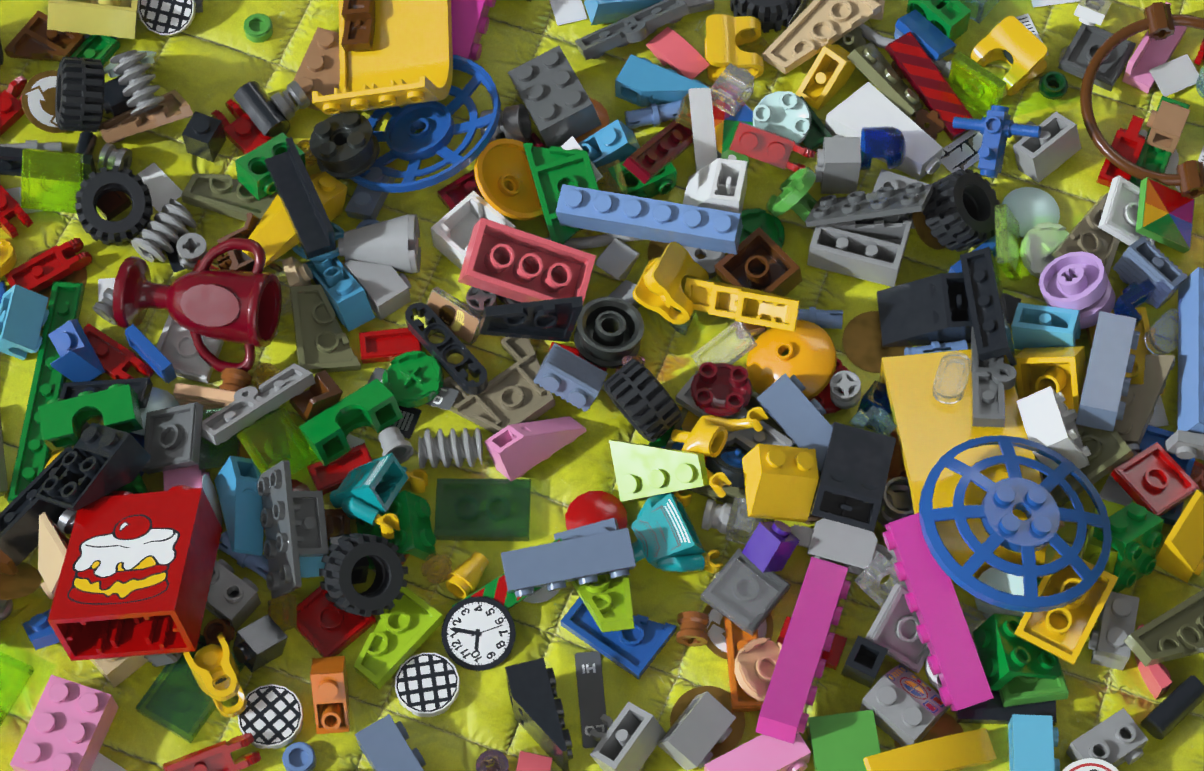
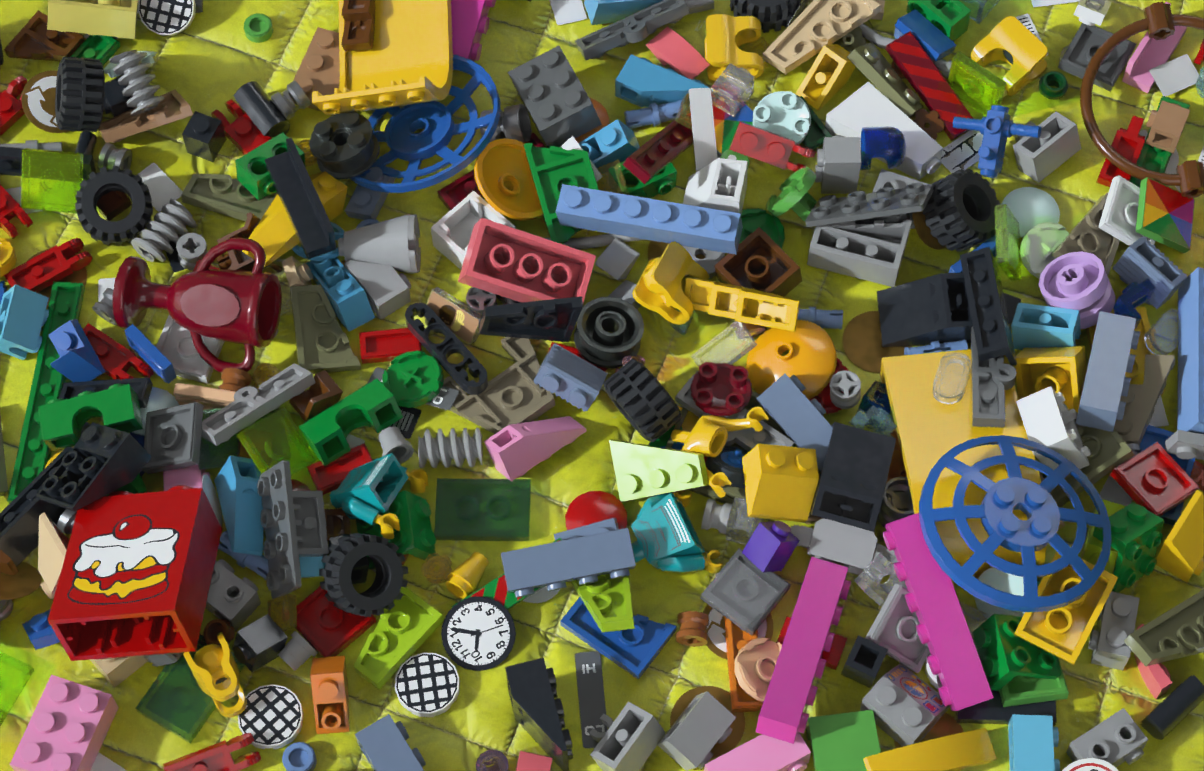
(297, 651): none -> light grey piece

